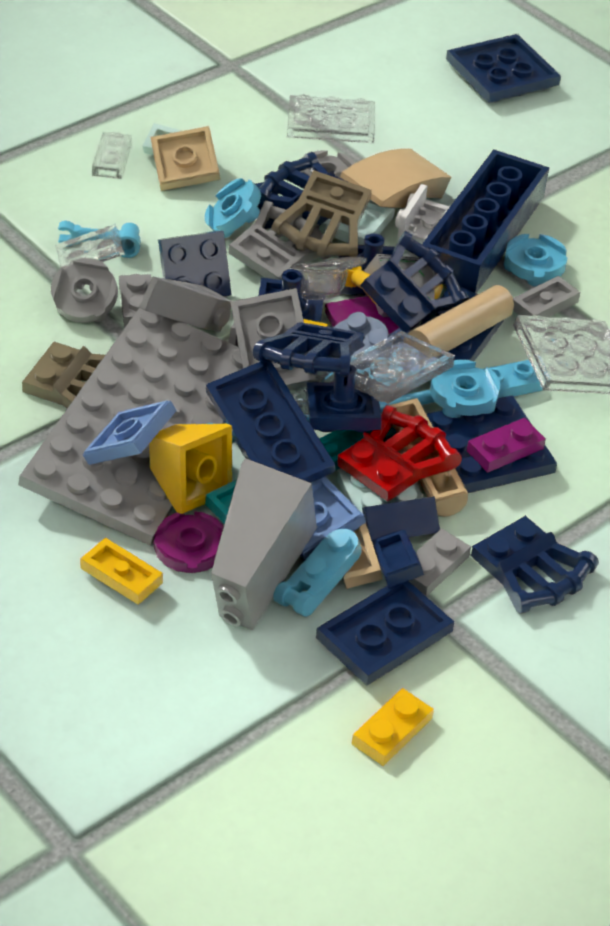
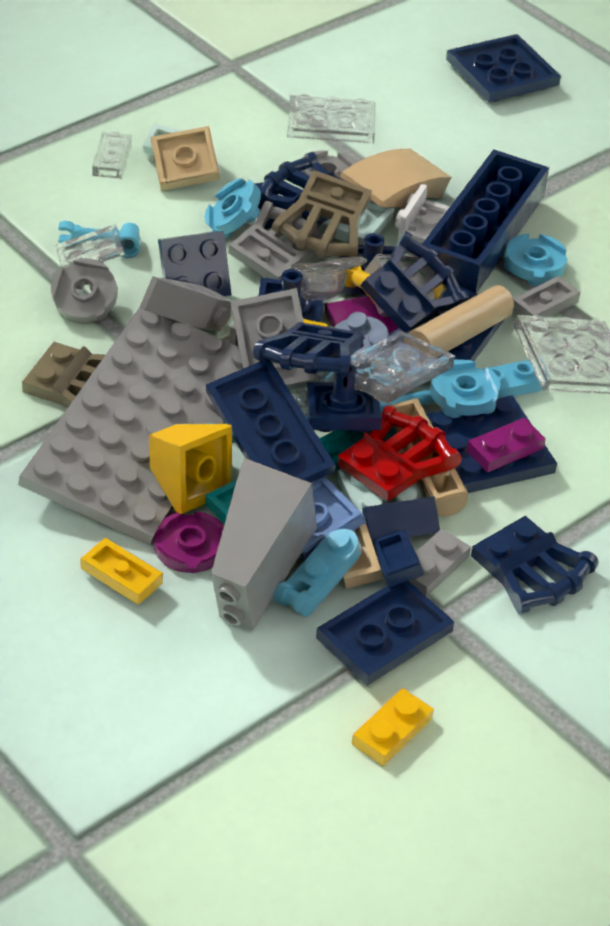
(129, 432): medium blue tile -> none
(132, 291): light grey plate -> none

